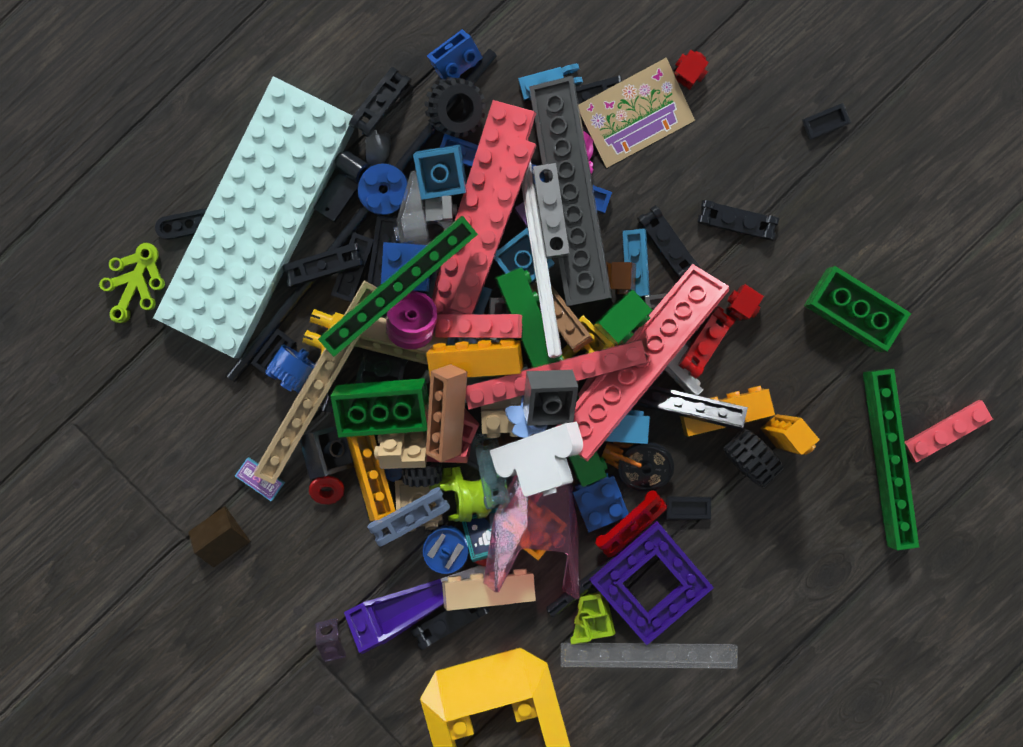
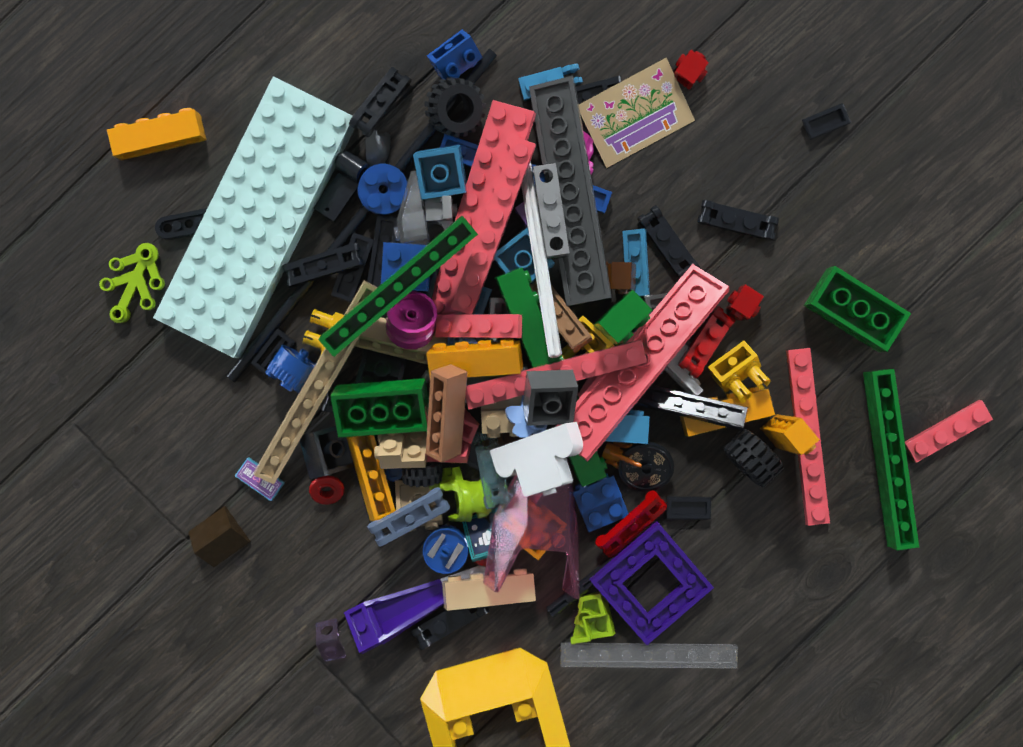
(156, 134): none -> light orange brick
(735, 367): none -> yellow brick
(810, 465): none -> coral plate

